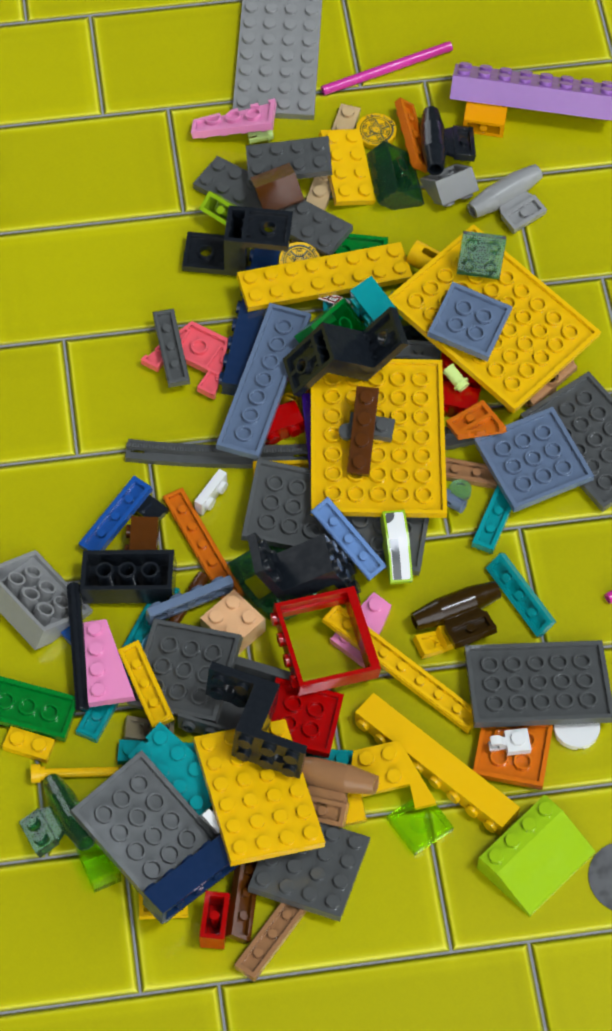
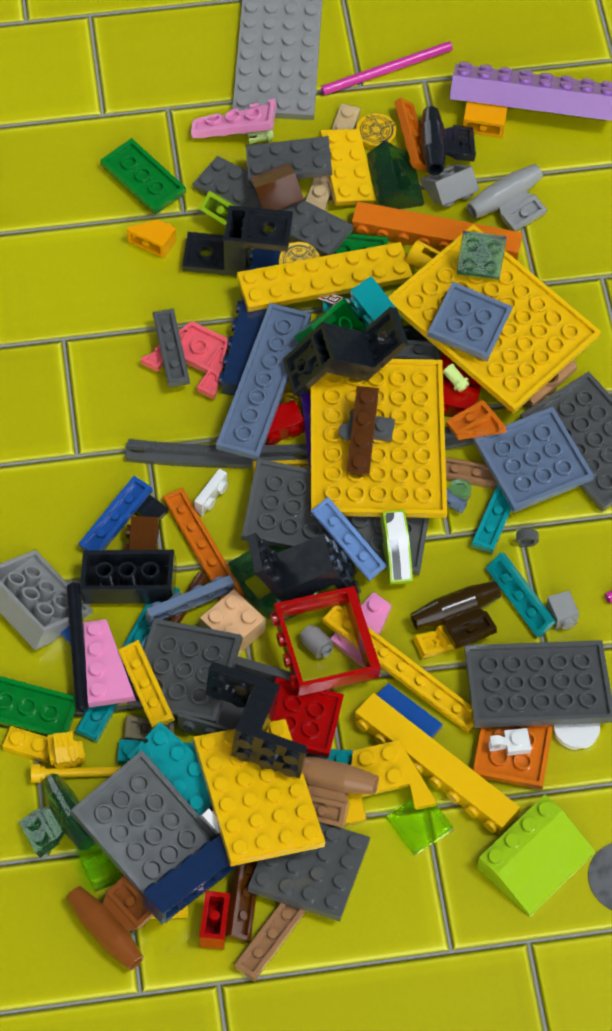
(65, 751): none -> yellow hair
(113, 919): none -> dark orange plate
(143, 176): none -> green plate
(153, 236): none -> light orange slope
(316, 641): none -> light grey brick
(410, 710): none -> blue tile
(412, 226): none -> orange brick
(527, 537): none -> dark grey tile
(563, 610): none -> light grey brick

